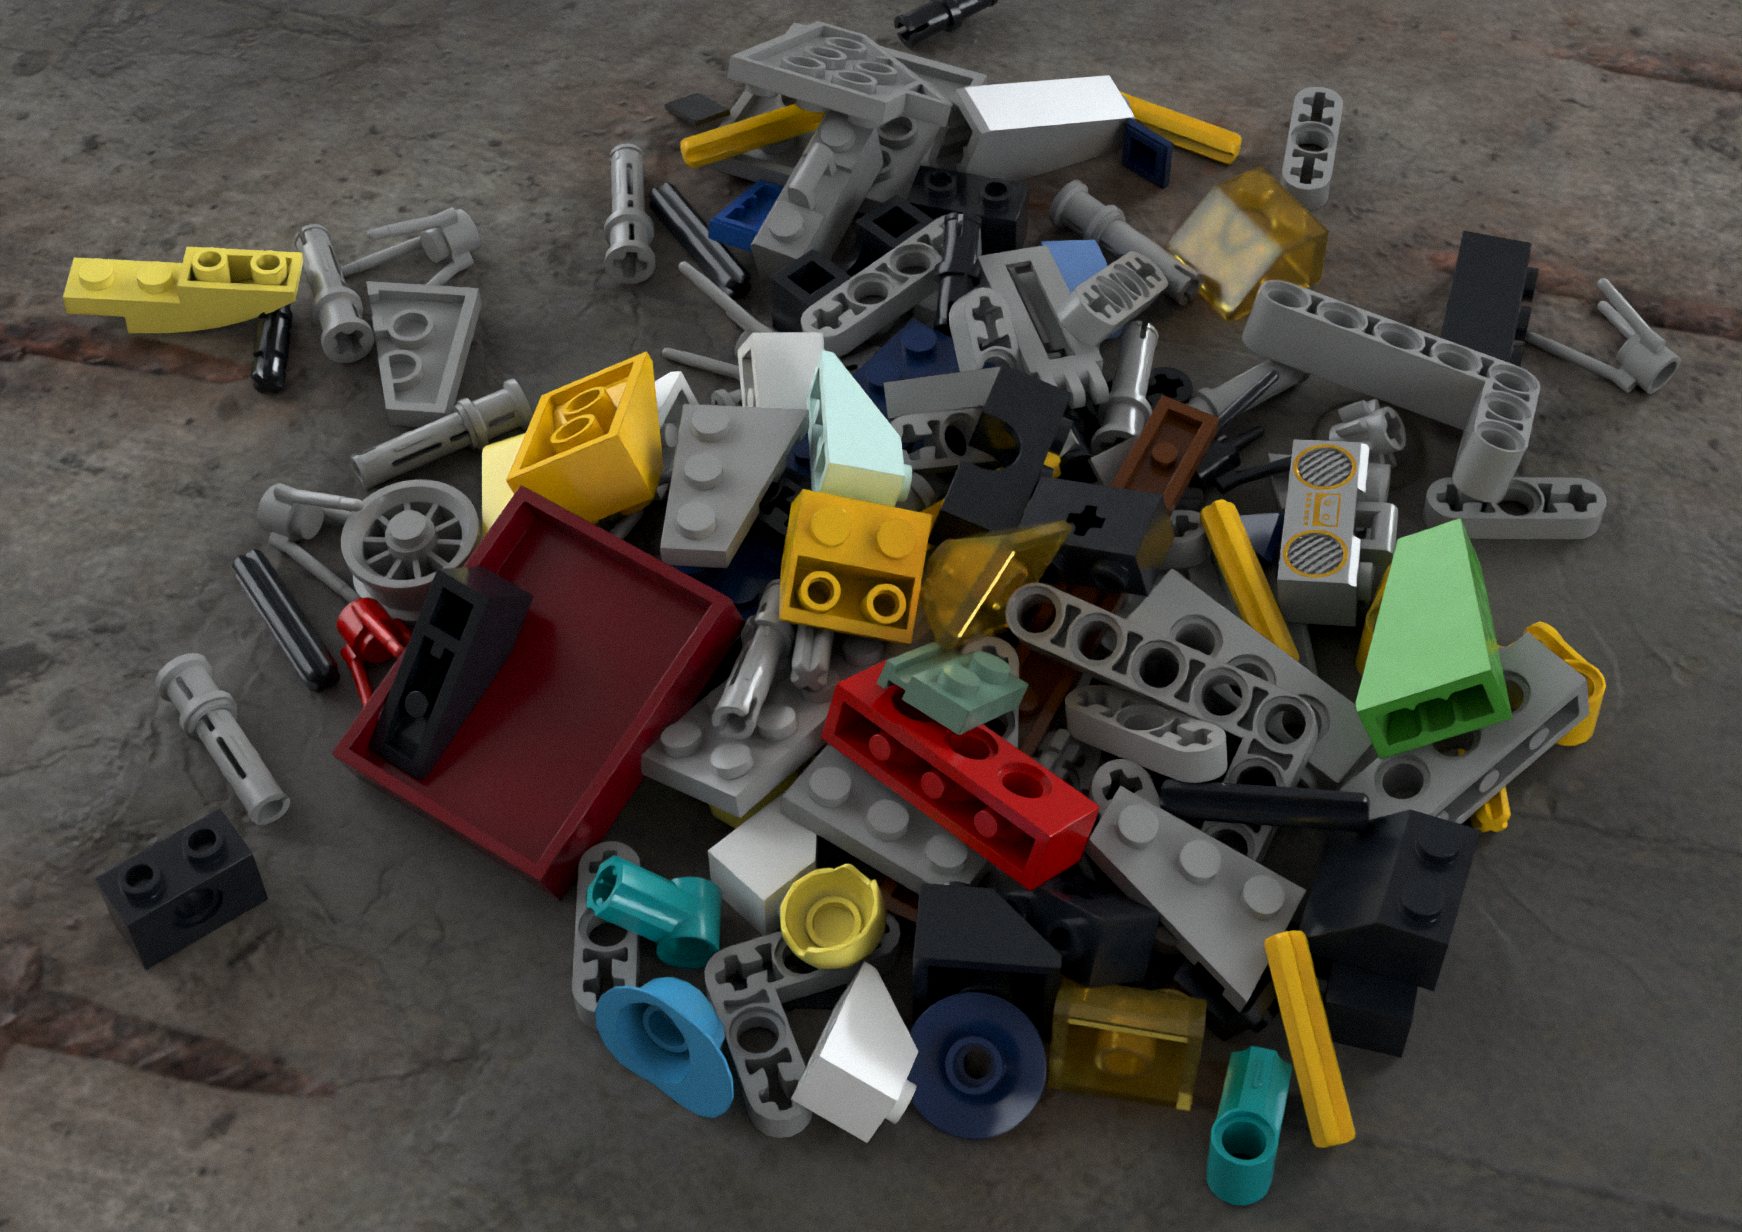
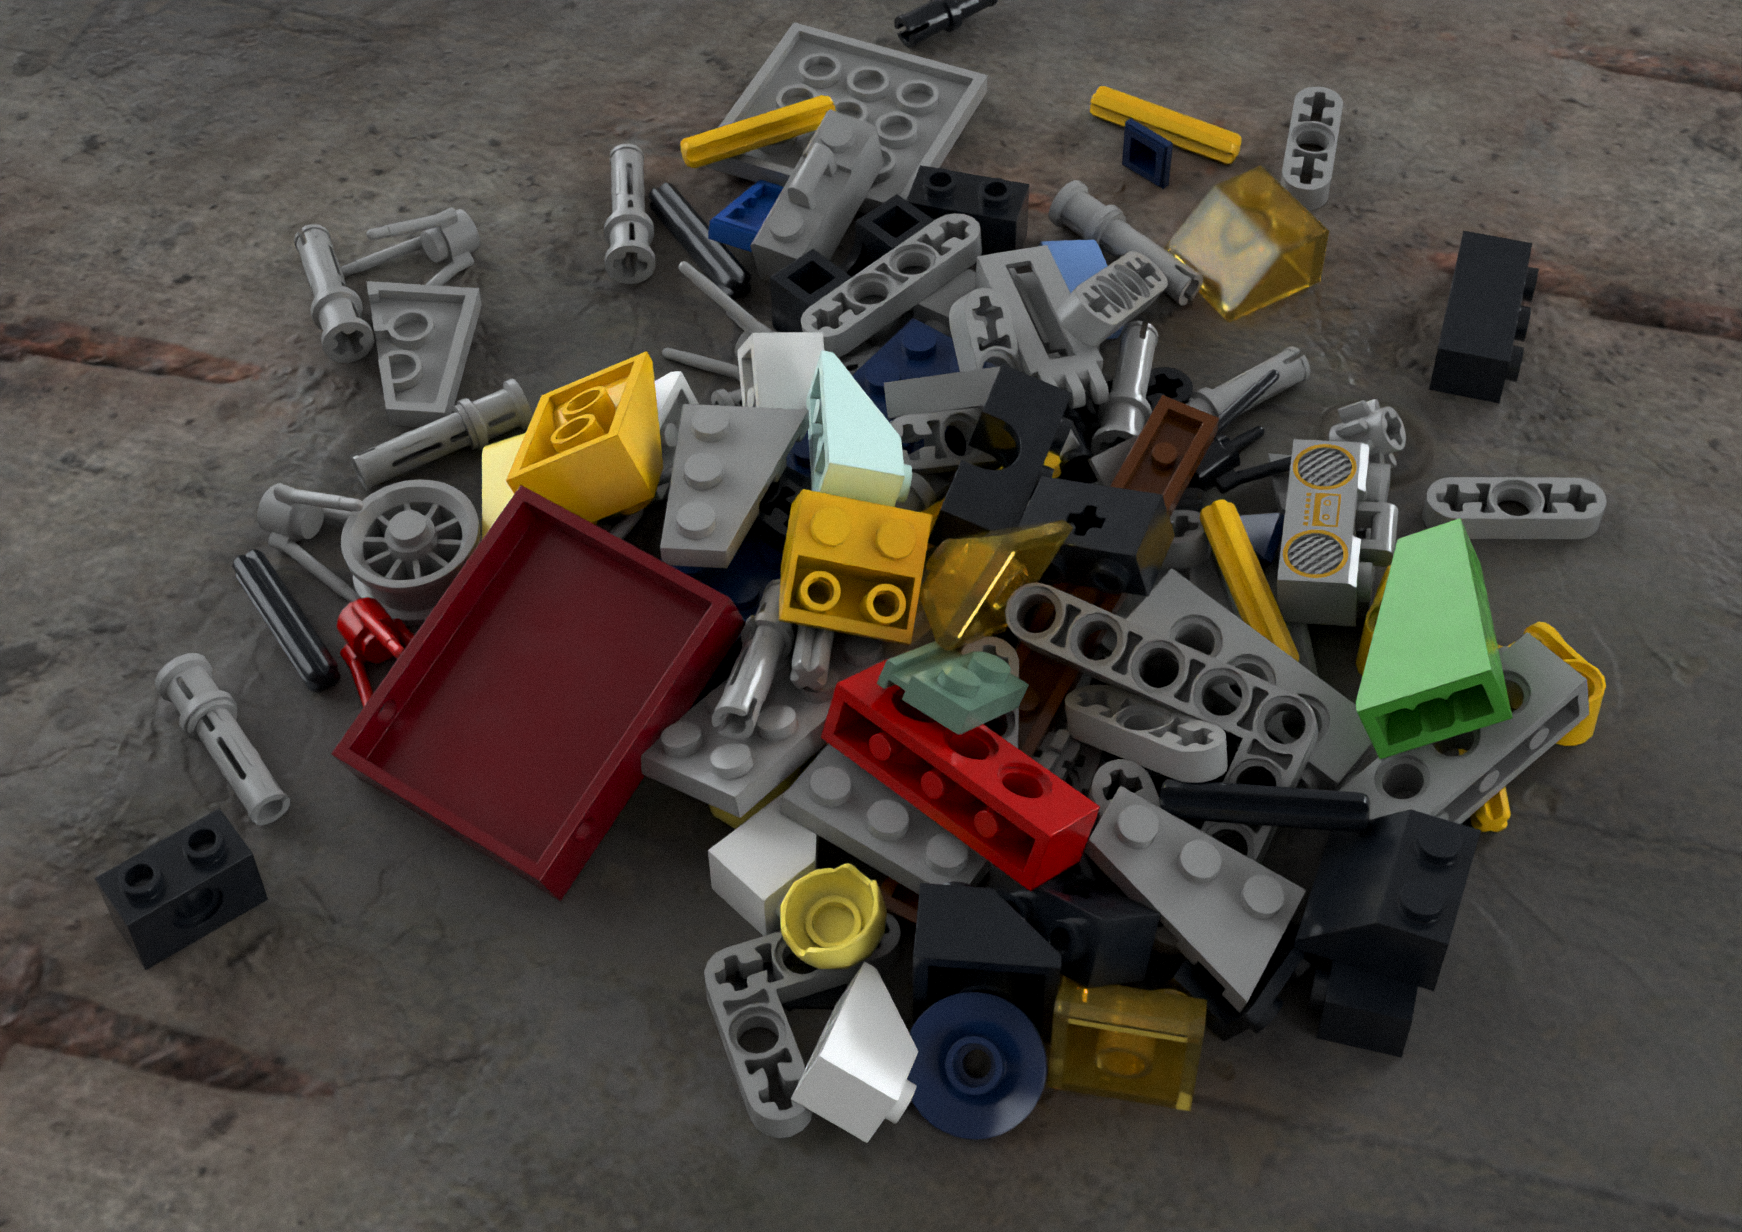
(200, 294): light yellow slope -> none
(271, 350): black axle -> none
(448, 664): black slope -> none
(591, 958): light grey beam -> none
(670, 1039): dark azure piece -> none
(675, 914): teal piece -> none
(697, 109): black window -> none
(839, 72): light grey wing -> none
(958, 269): black pin -> none
(1031, 127): light grey slope -> none
(1249, 1125): teal piece -> none
(1309, 1039): yellow axle -> none
(1408, 369): light grey beam -> none
(1642, 356): light grey plant -> none

